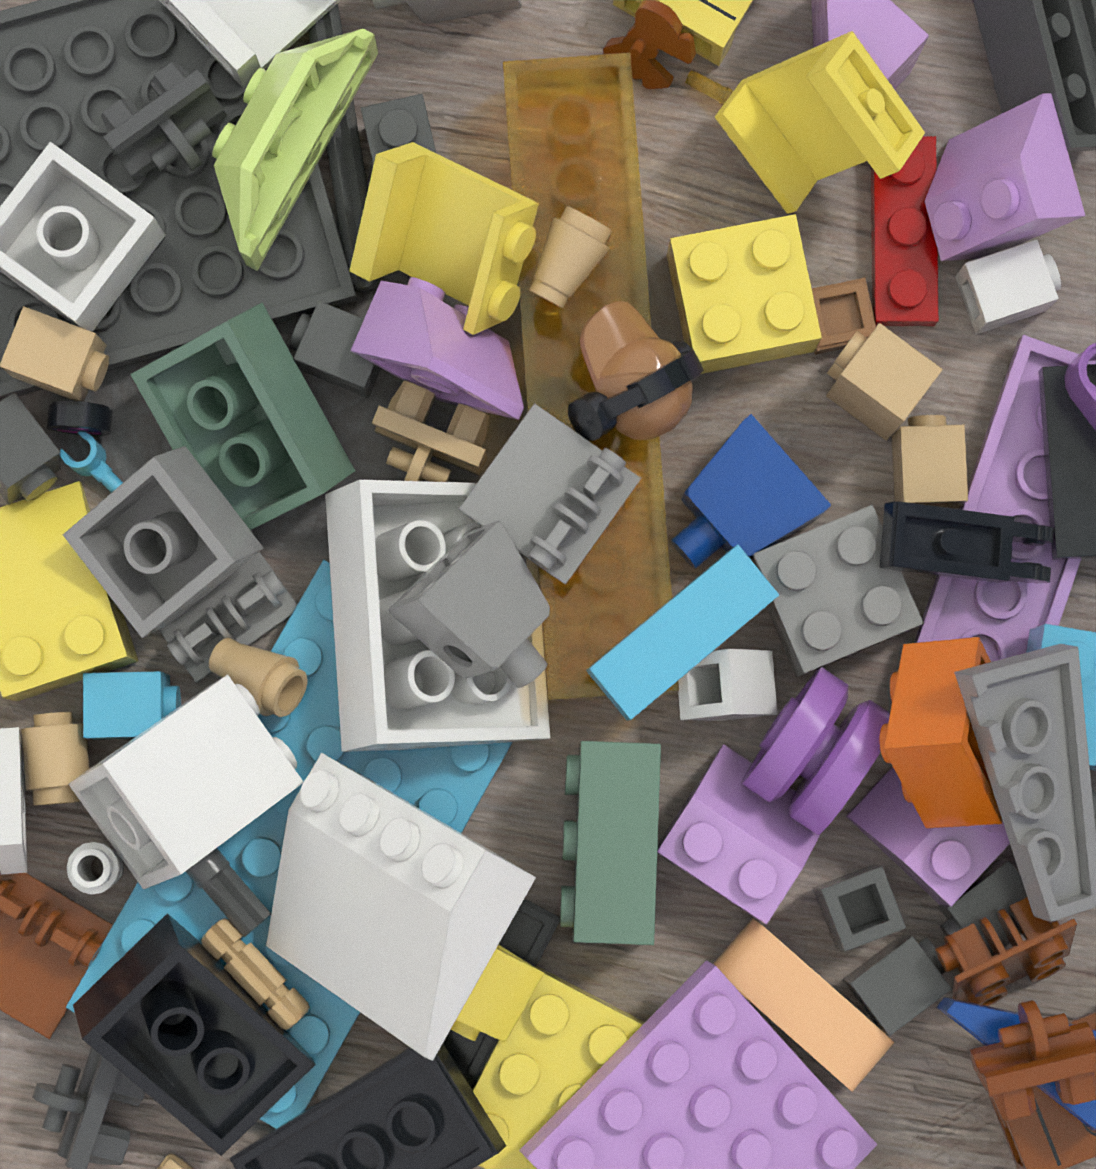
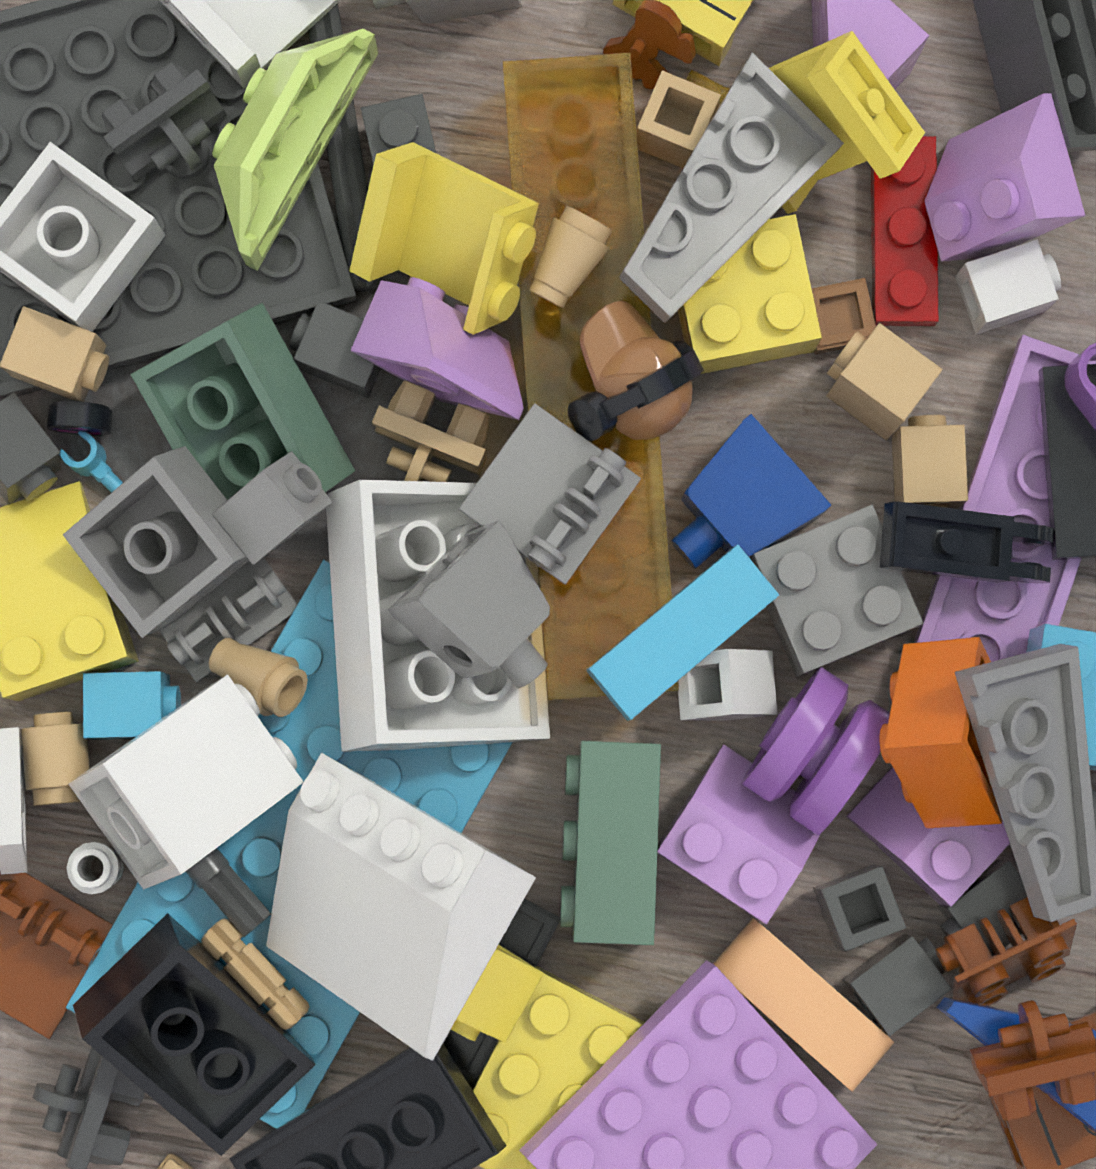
(272, 507): none -> light grey brick
(675, 118): none -> tan brick
(735, 180): none -> light grey wing

